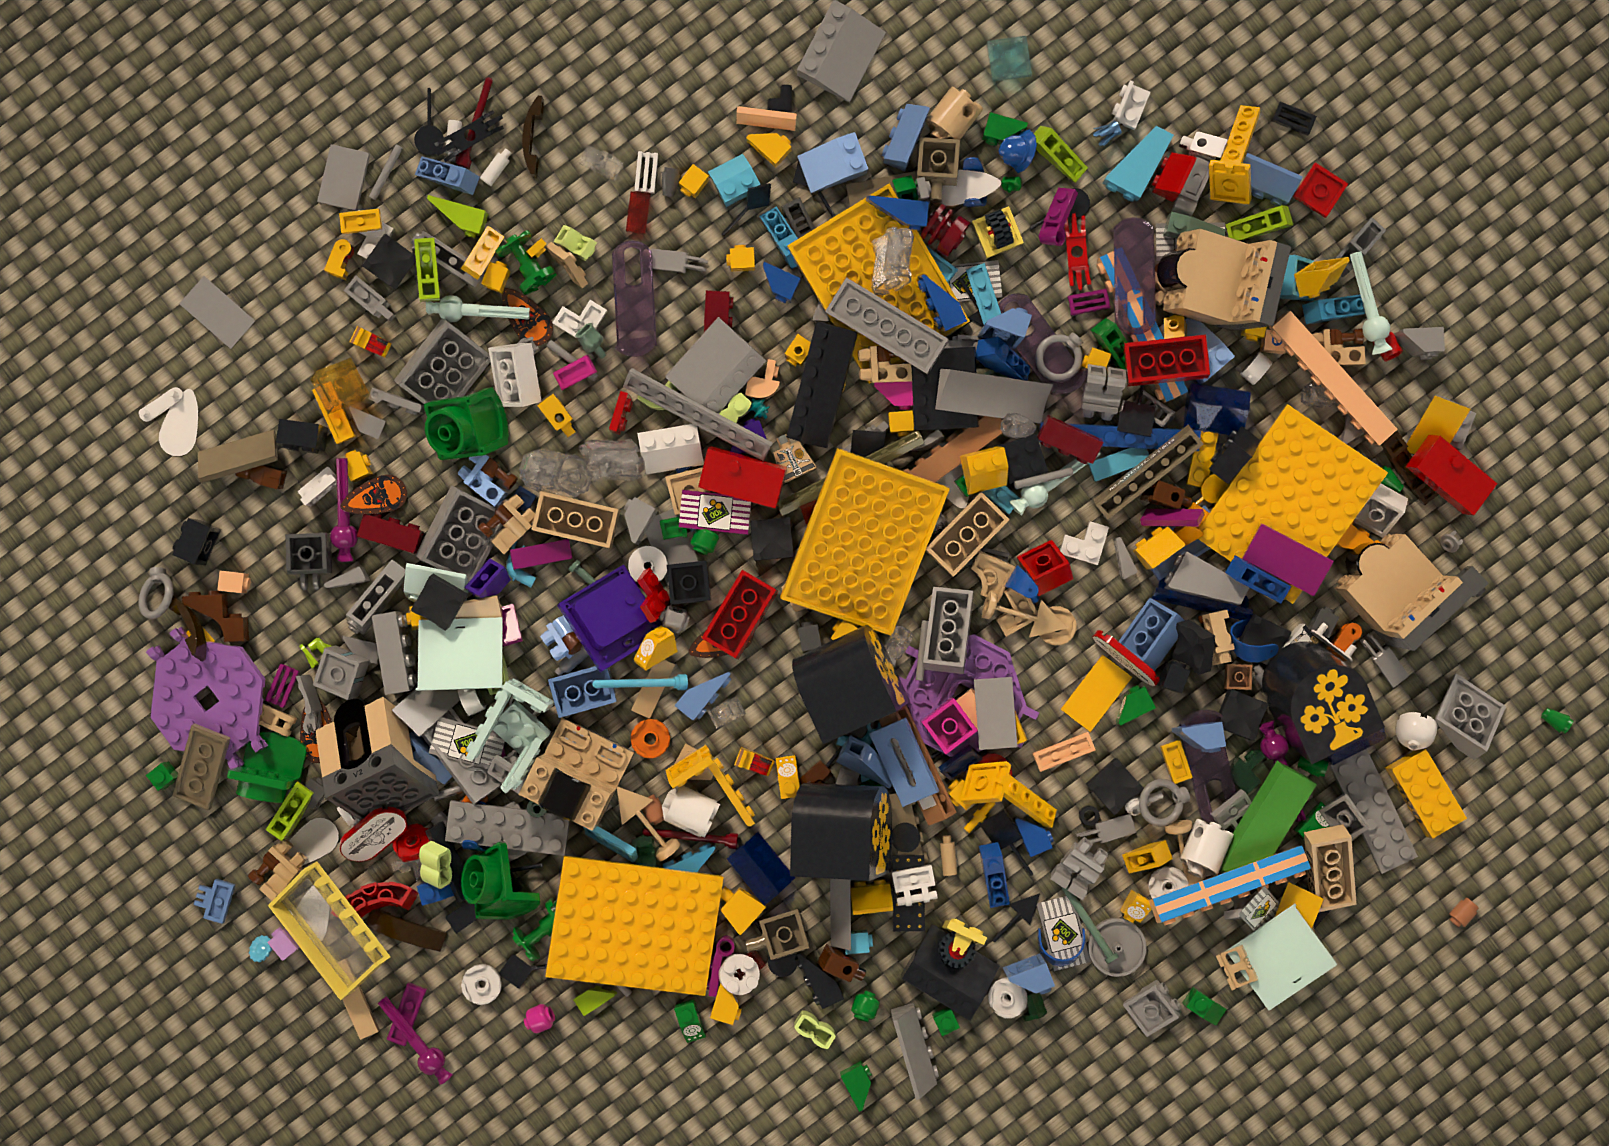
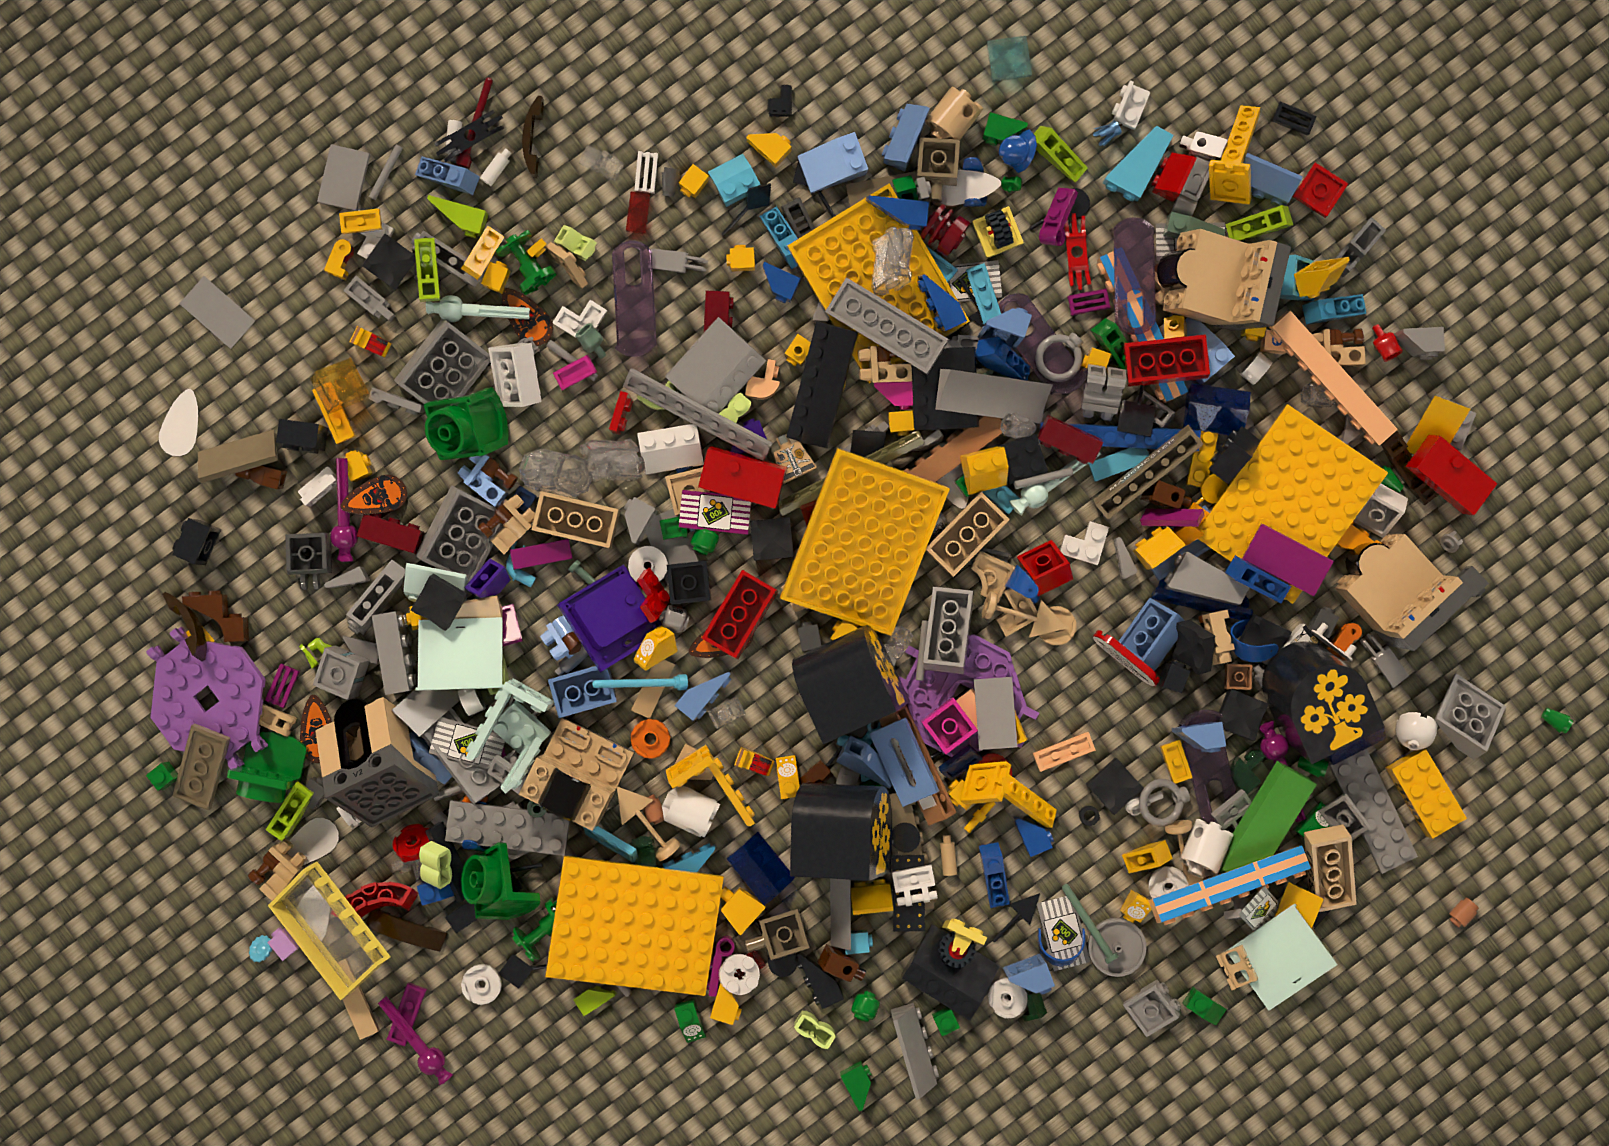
(157, 575): light grey piece -> none
(161, 404): white piece -> none
(216, 900): medium blue hinge -> none
(233, 582): light nougat brick -> none
(312, 704): light grey arm -> none
(367, 423): light grey slope -> none
(373, 834): white tile -> none
(428, 134): black piece -> none
(539, 1018): dark pink head -> none
(553, 406): yellow torso -> none
(729, 840): dark red piece -> none
(759, 408): teal wheel -> none
(766, 118): light nougat tile -> none
(840, 51): light grey slope -> none
(1002, 830): black piece -> none
(1079, 861): light grey hips -> none
(1096, 693): yellow sticker -> none
(1111, 829): light grey arm -> none
(1134, 704): green slope -> none
(1375, 327): light aqua piece -> none

